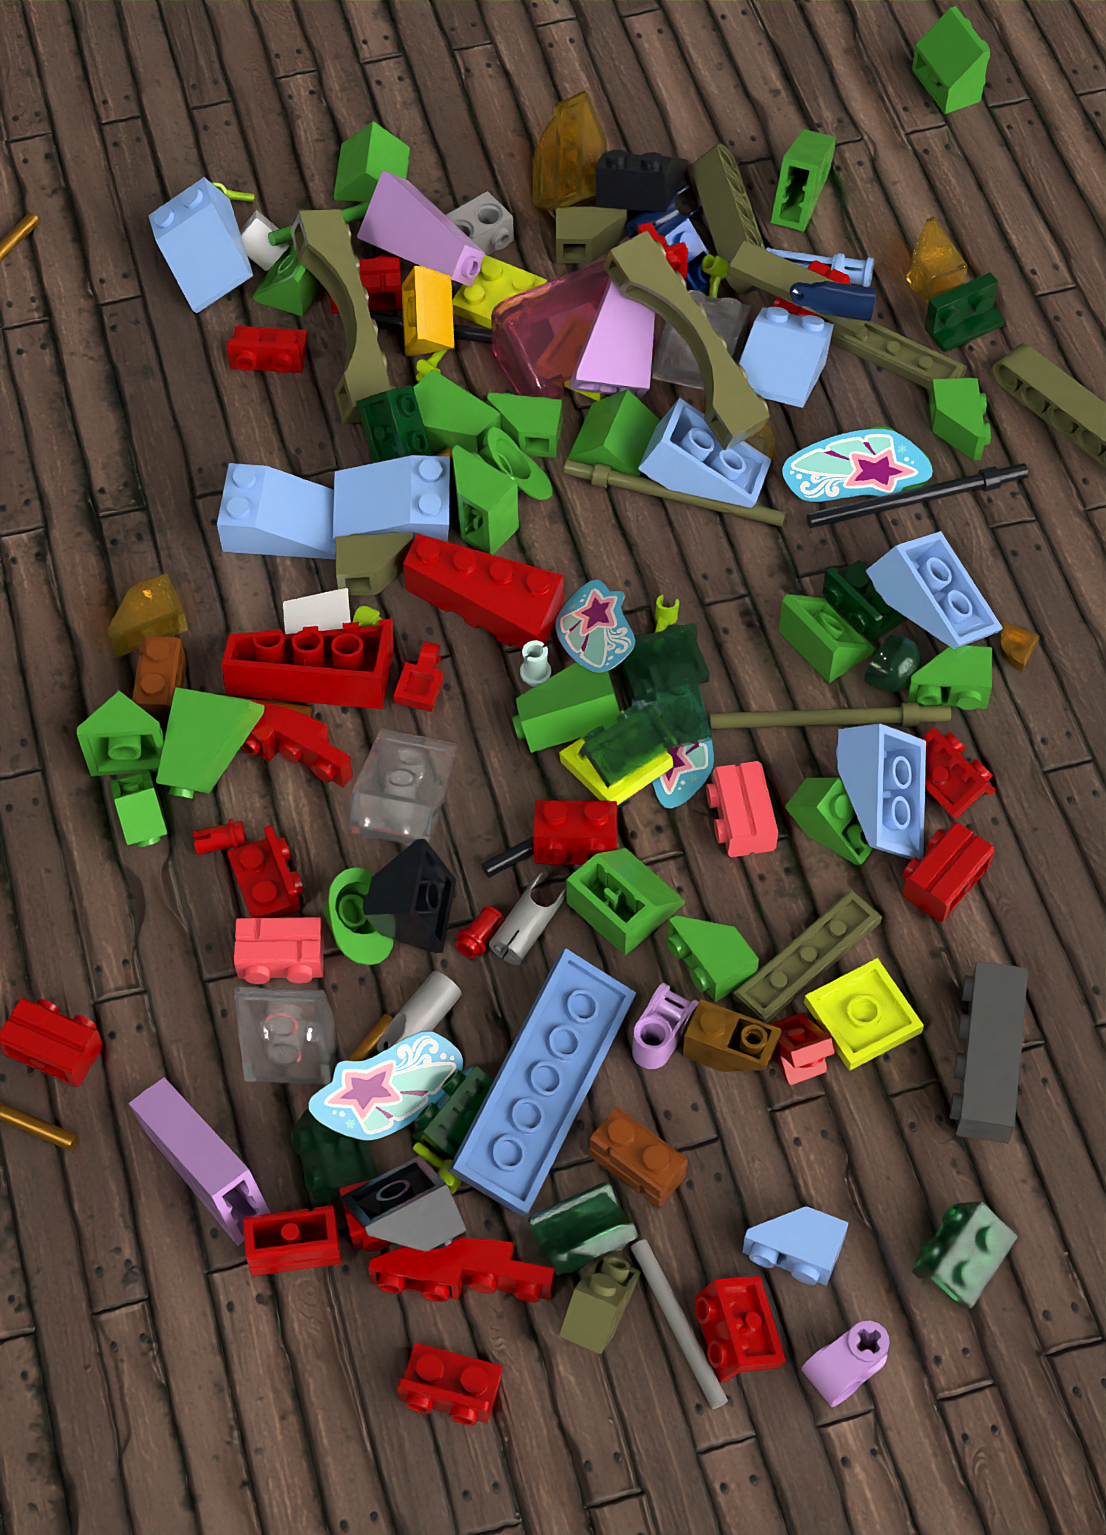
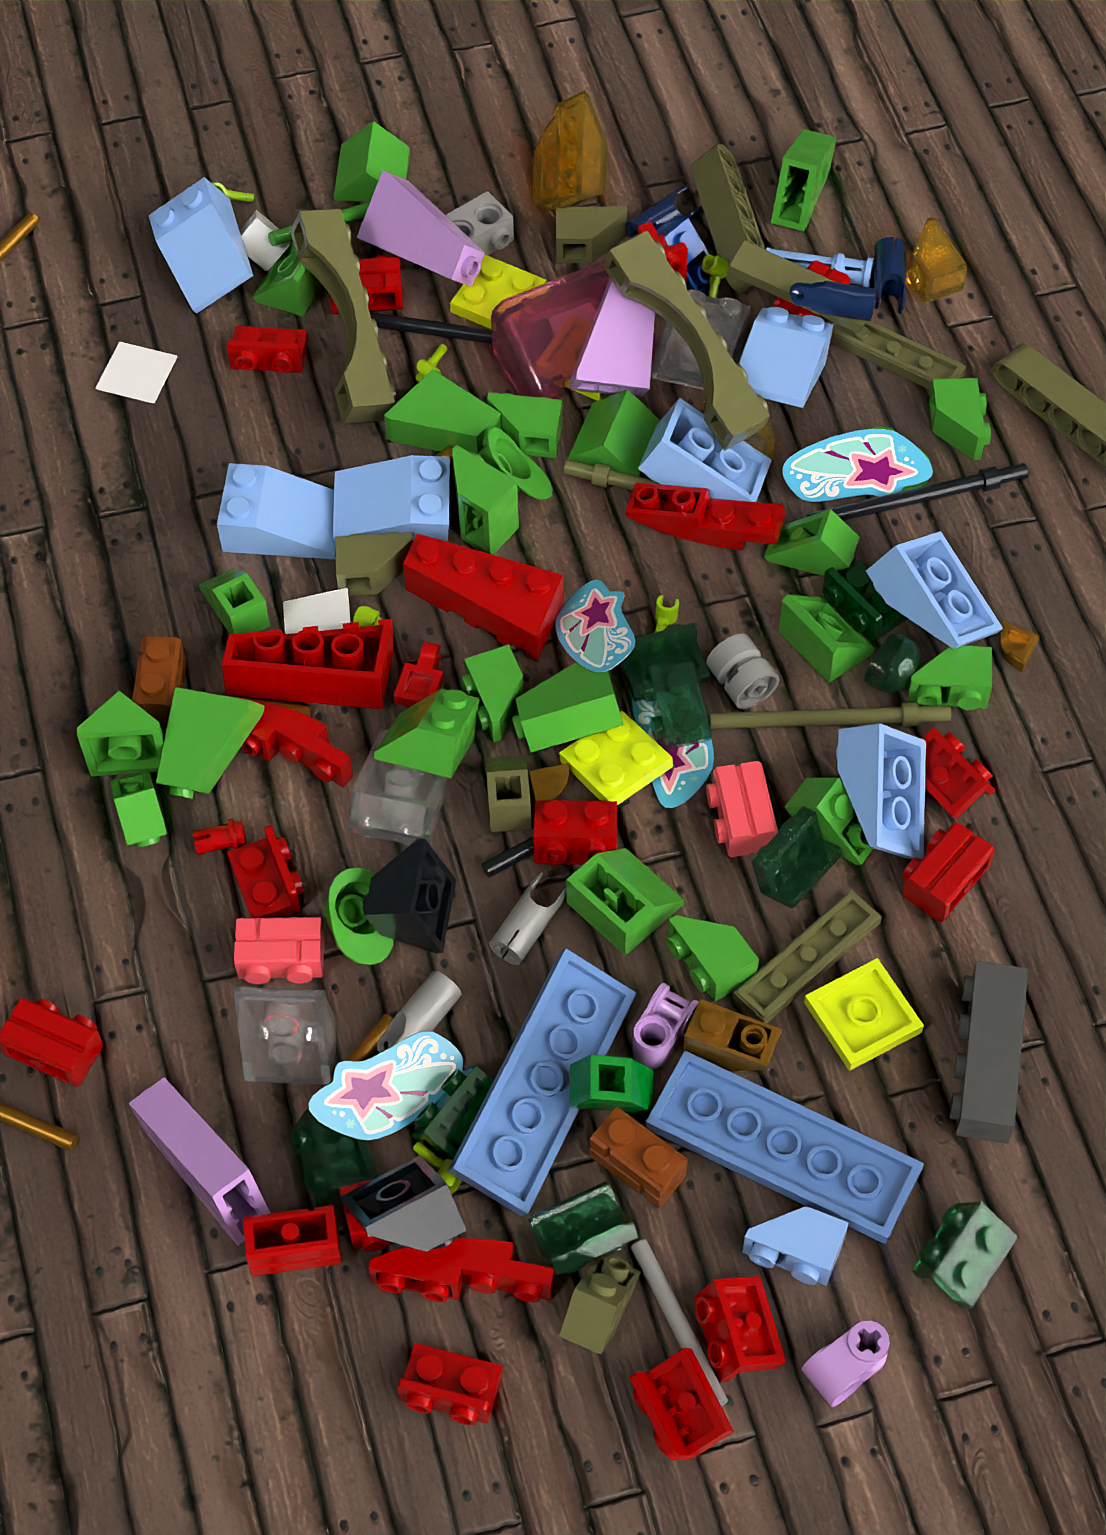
(136, 372): none -> white sticker
(146, 611): clear yellow slope -> none
(236, 602): none -> bright green slope
(394, 425): dark green bracket -> none
(427, 312): yellow slope -> none
(432, 733): none -> bright green slope
(473, 939): red pin -> none
(497, 682): none -> bright green slope
(508, 793): none -> olive slope
(535, 665): light aqua pin -> none
(549, 782): none -> pearl gold tile
(611, 1082): none -> green slope
(627, 745): clear green bracket -> none
(637, 181): black slope -> none
(681, 1406): none -> red bracket
(701, 519): none -> red slope
(742, 670): none -> light grey wheel
(784, 1146): none -> medium blue plate
(794, 859): none -> clear green bracket
(801, 1048): red slope -> none
(814, 544): none -> bright green slope
(890, 270): none -> dark blue piece
(952, 62): bright green slope -> none
(963, 313): dark green bracket -> none

